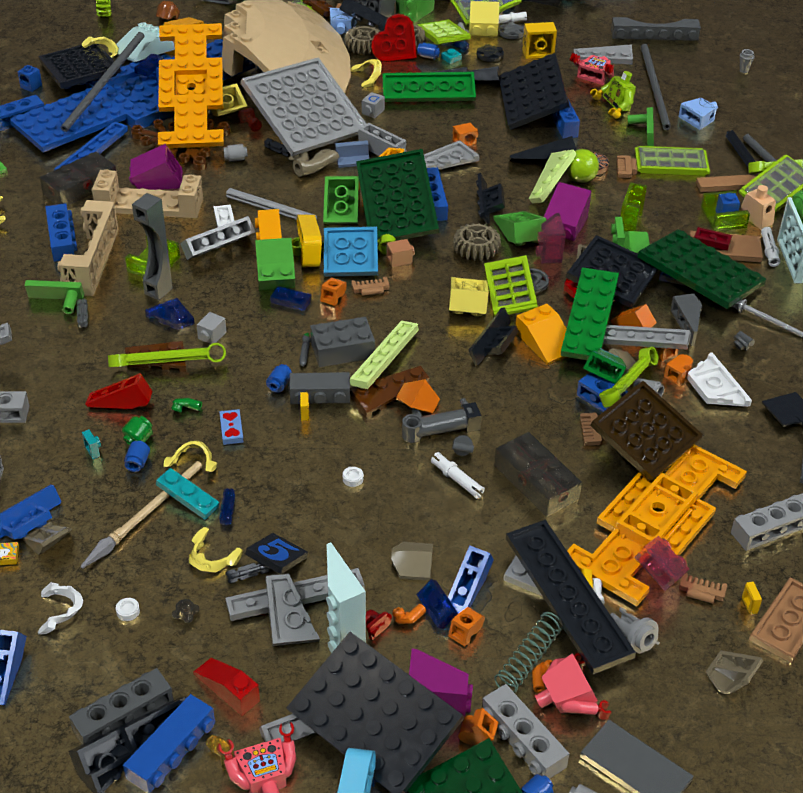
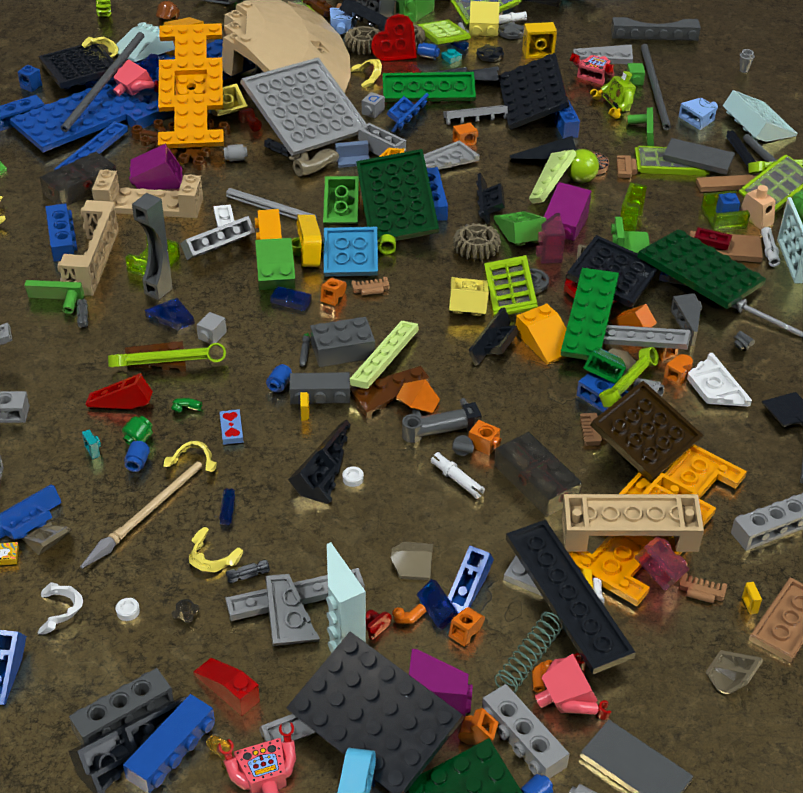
(132, 79): none -> coral torso
(187, 493): teal plate -> none
(276, 553): black tile -> none
(317, 474): none -> black wedge
(400, 252): nougat brick -> none
(404, 111): none -> blue bracket
(475, 112): none -> light grey hinge
(485, 437): none -> orange brick
(632, 516): none -> tan plate
(638, 73): none -> bright green brick
(640, 633): light grey piece -> none
(698, 156): none -> dark grey tile
(757, 118): none -> light aqua slope

